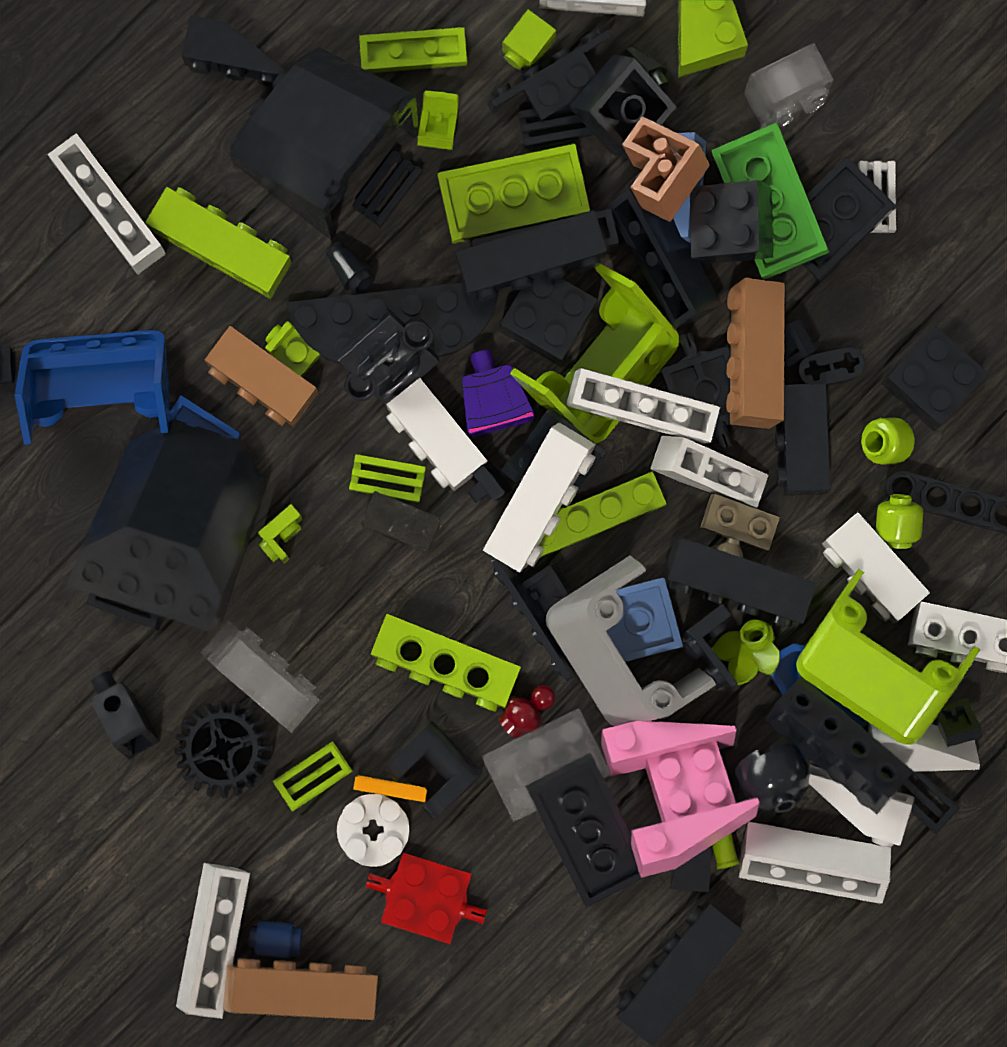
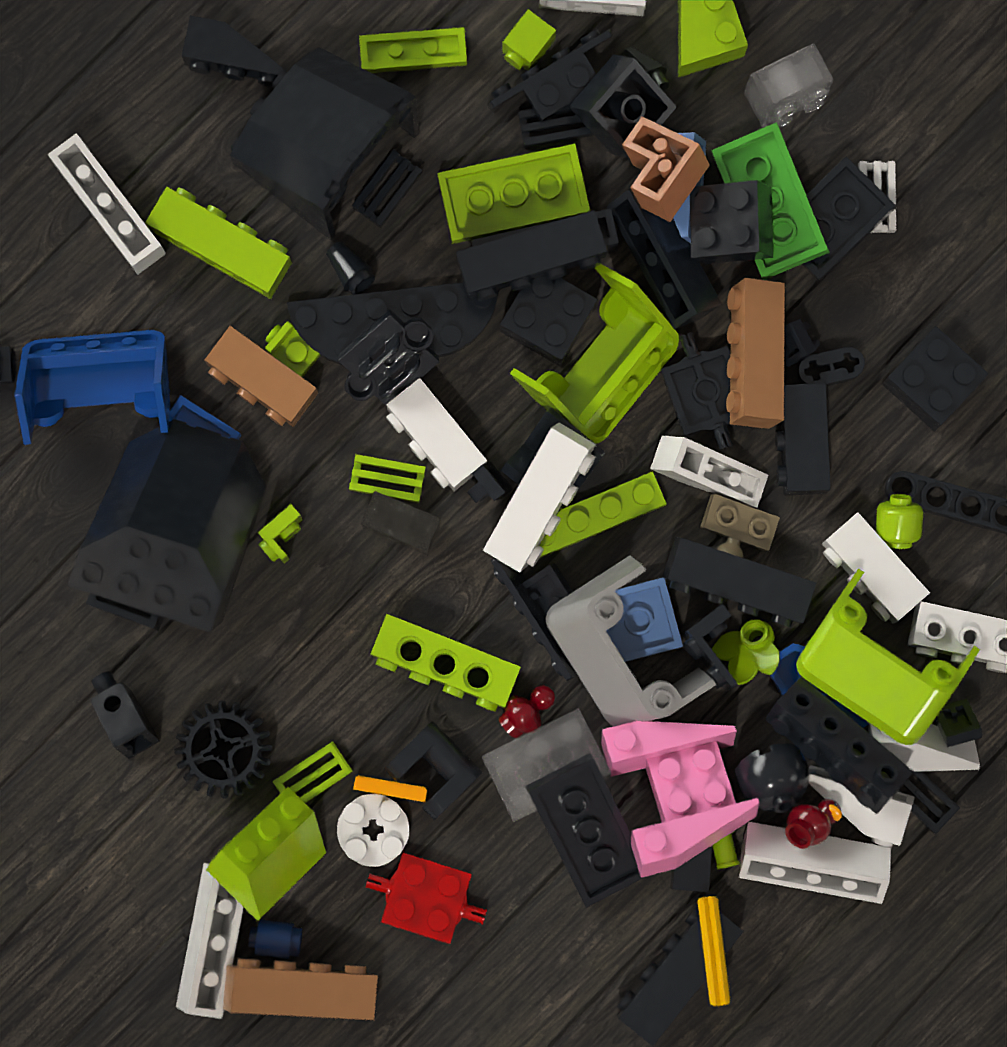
(261, 675): clear wedge -> none
(270, 854): none -> lime slope
(438, 120): lime bracket -> none
(493, 397): dark purple torso -> none
(642, 406): white brick -> none
(713, 951): none -> yellow axle
(812, 824): none -> dark red animal
(887, 441): lime head -> none

